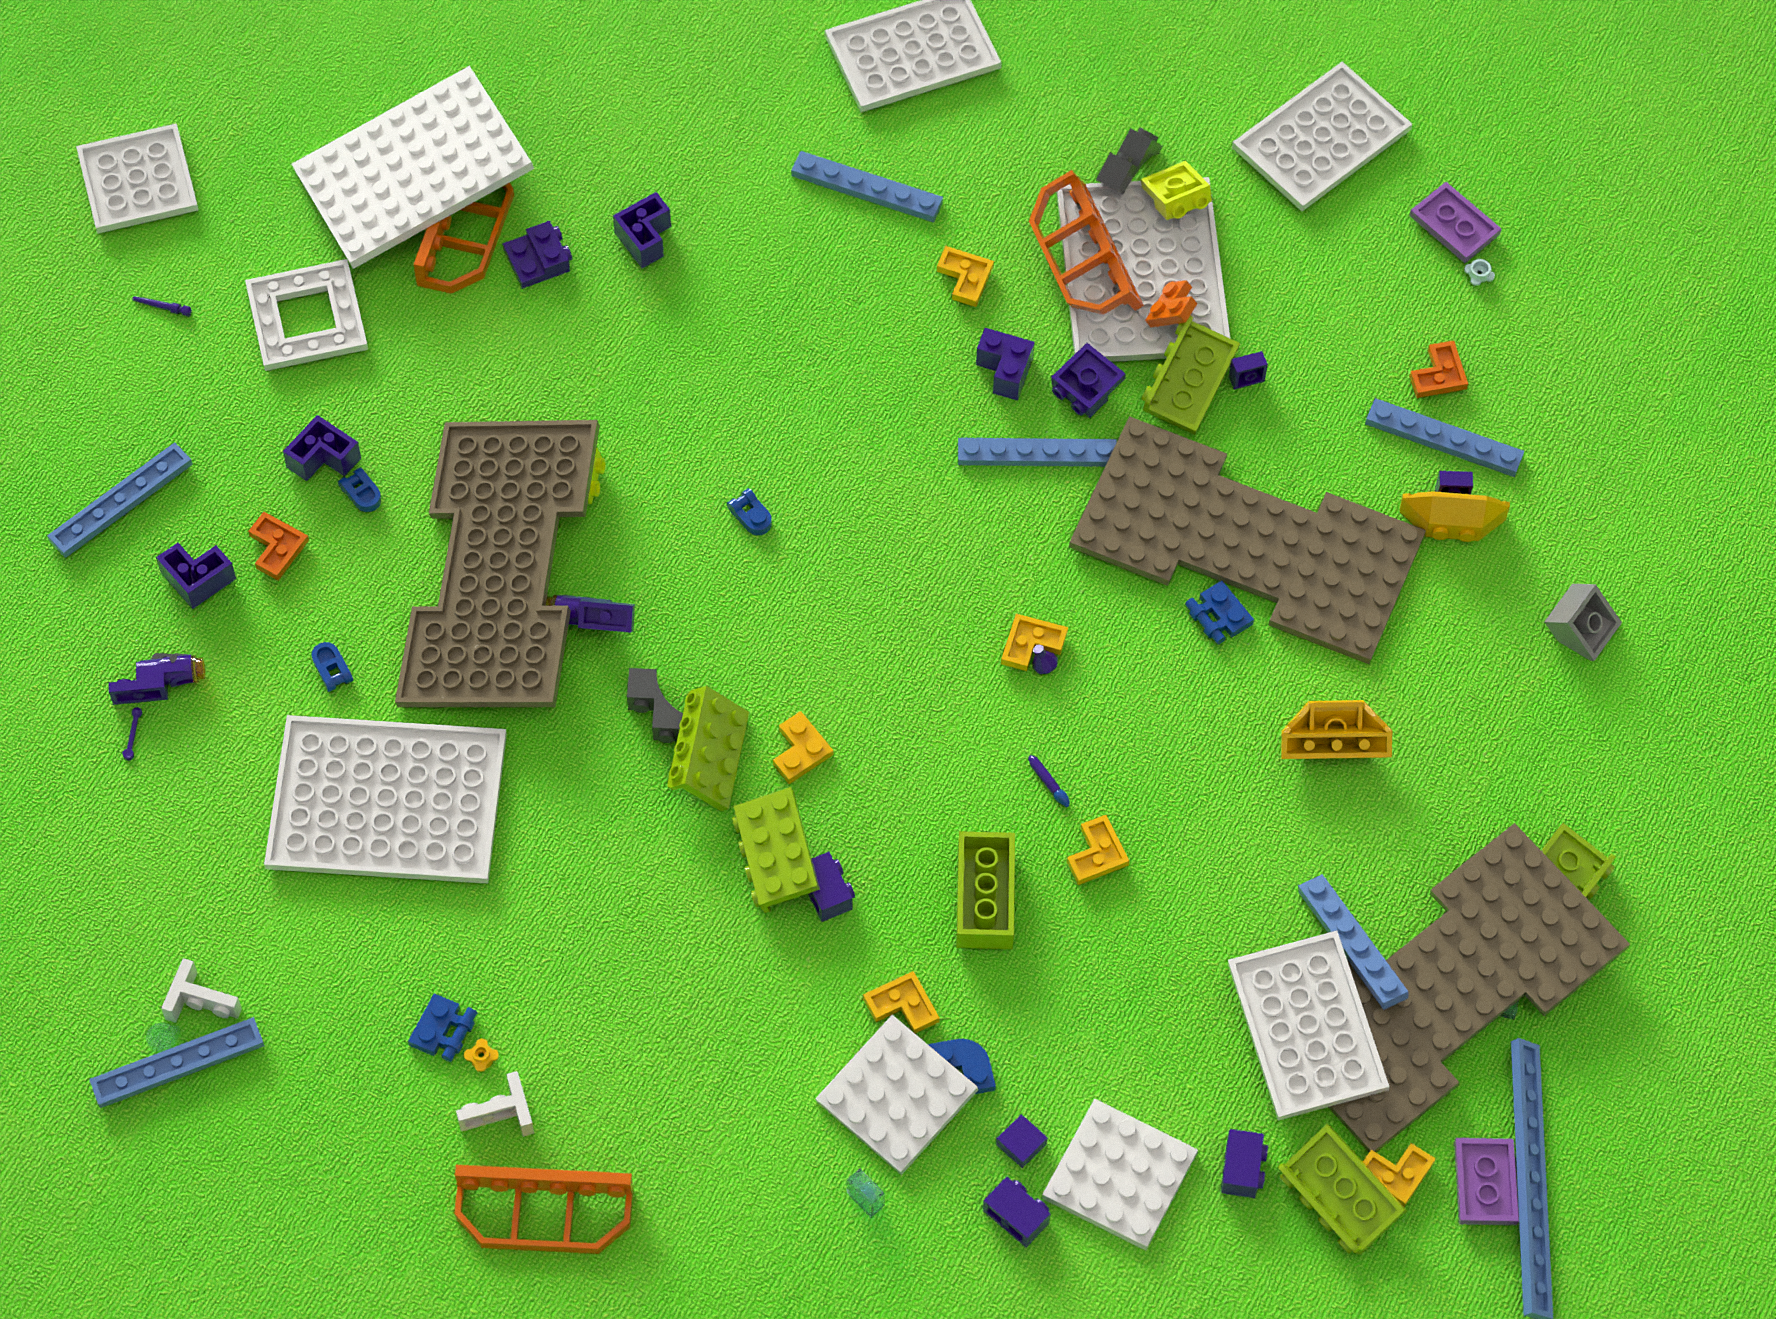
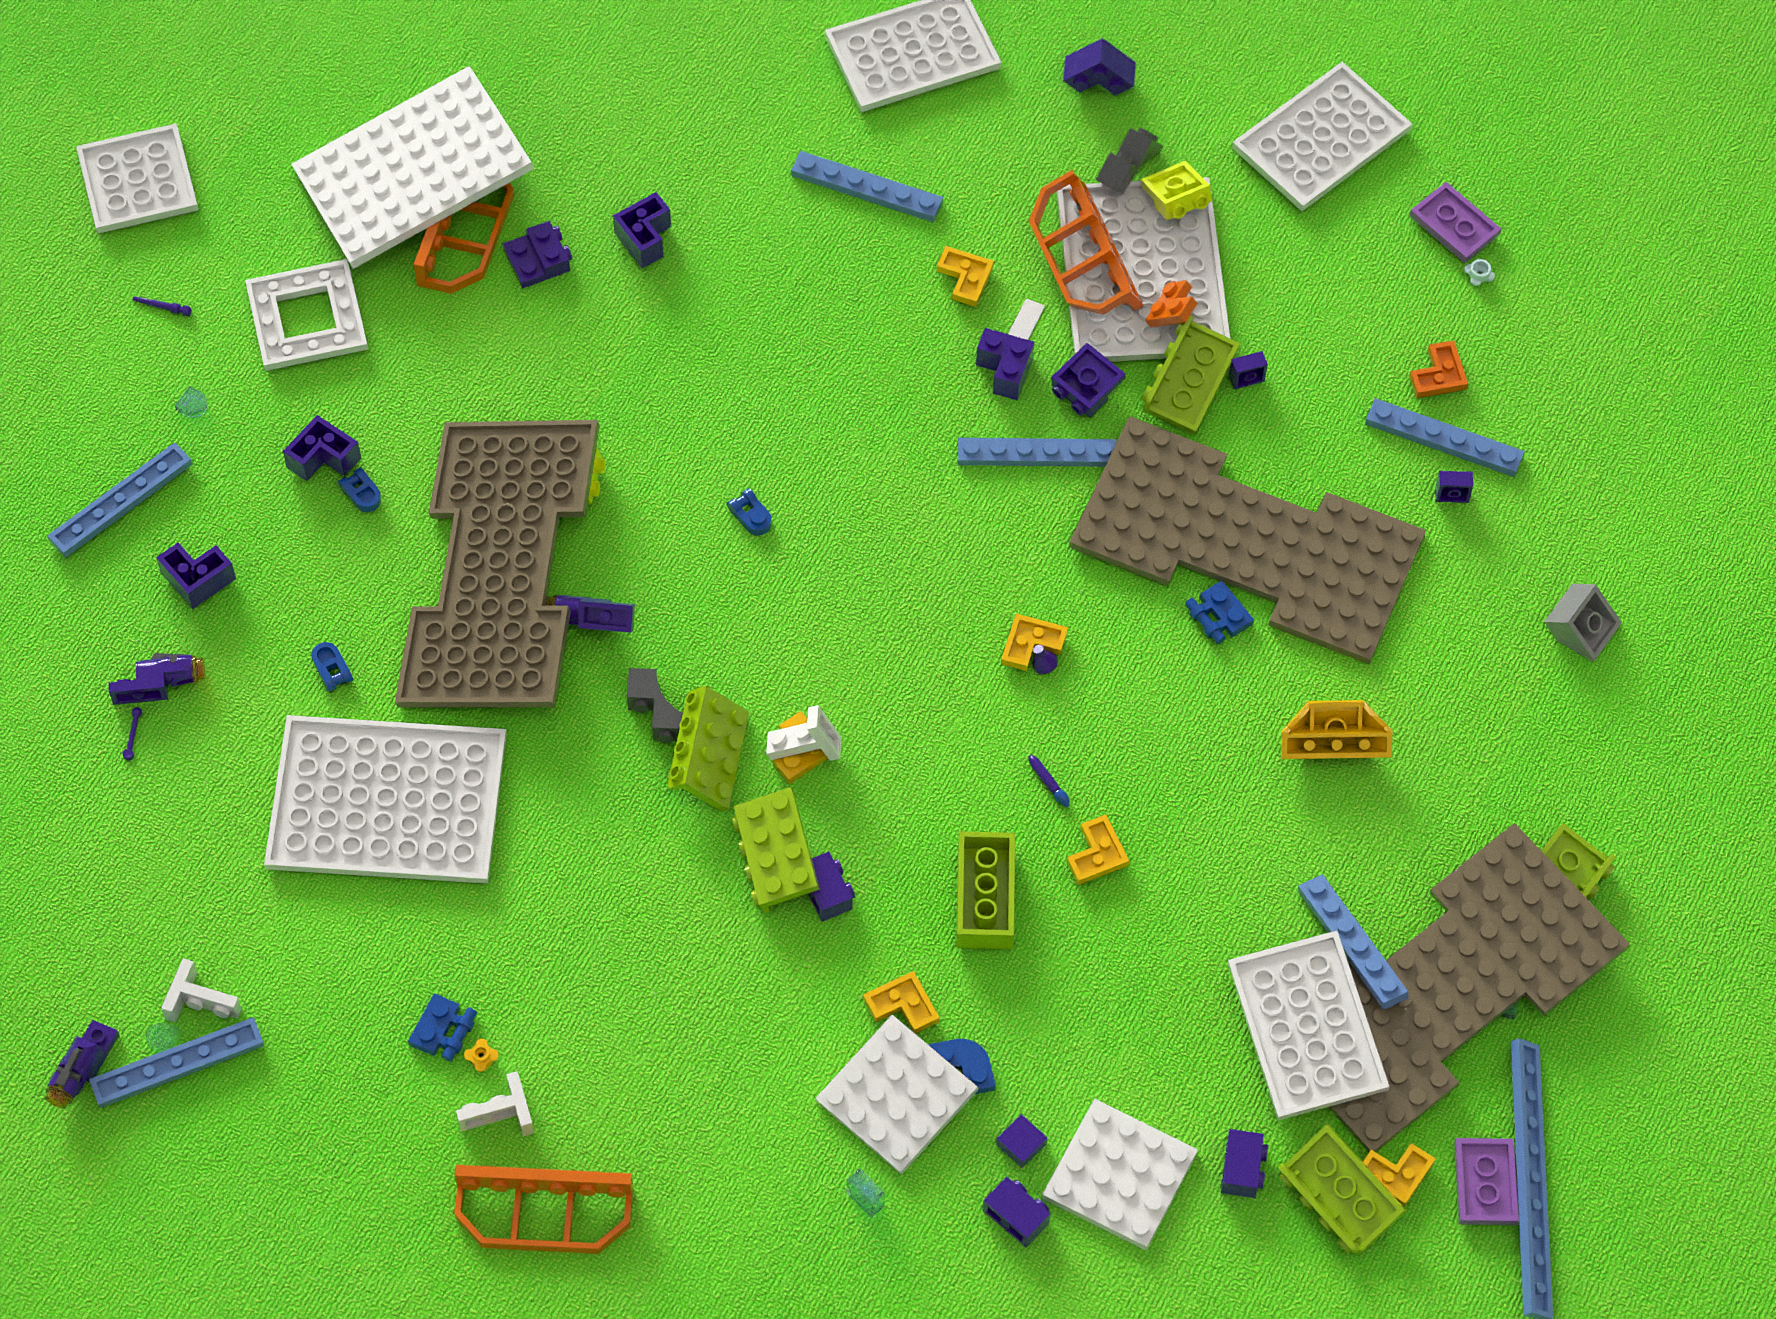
(80, 1063): none -> dark purple plate
(192, 403): none -> clear light blue tile
(282, 541): orange plate -> none
(813, 735): none -> white bracket
(1026, 319): none -> white sticker
(1100, 65): none -> dark purple brick
(1454, 514): yellow wedge -> none

